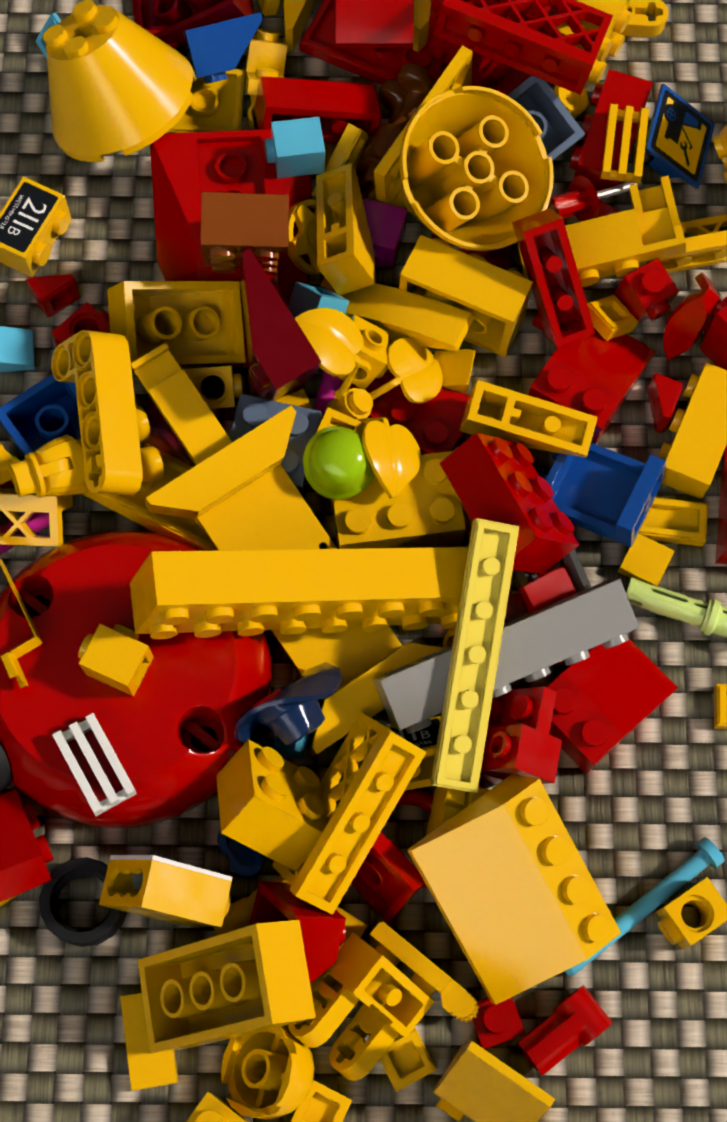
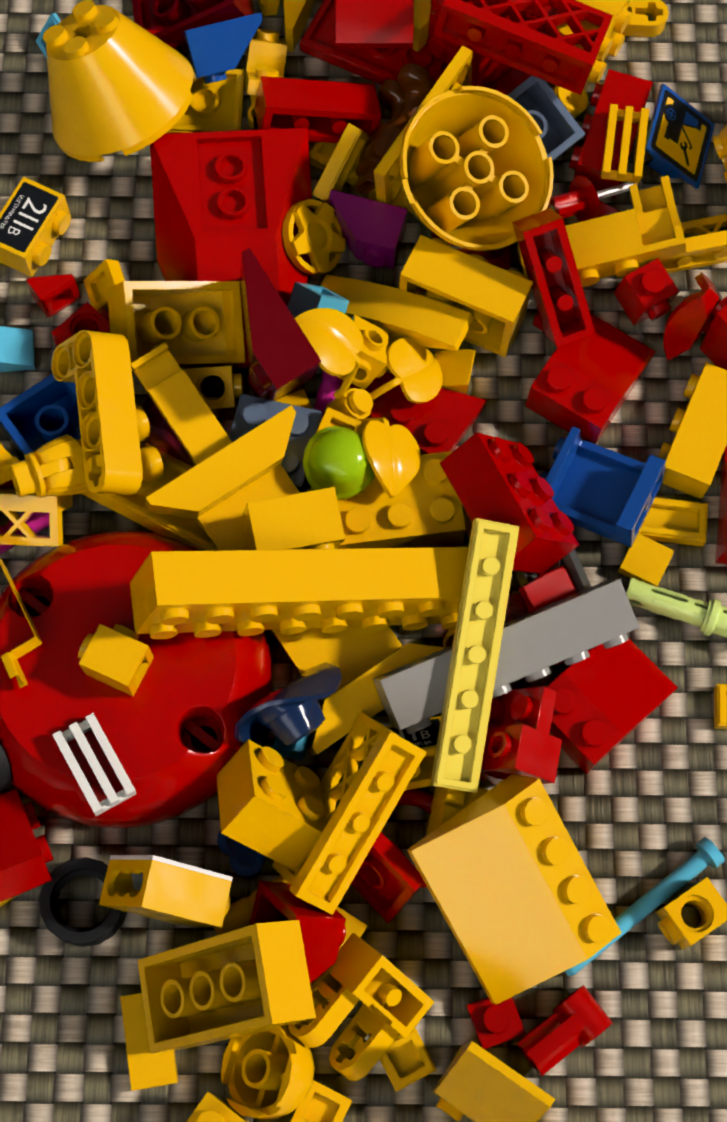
(99, 280): none -> yellow plate
(243, 221): dark orange brick -> none
(294, 522): none -> yellow brick
(296, 147): medium azure brick -> none
(343, 232): yellow slope -> none
(426, 974): yellow hinge -> none
(527, 420): yellow slope -> none
(611, 317): yellow tile -> none
(663, 397): red slope -> none

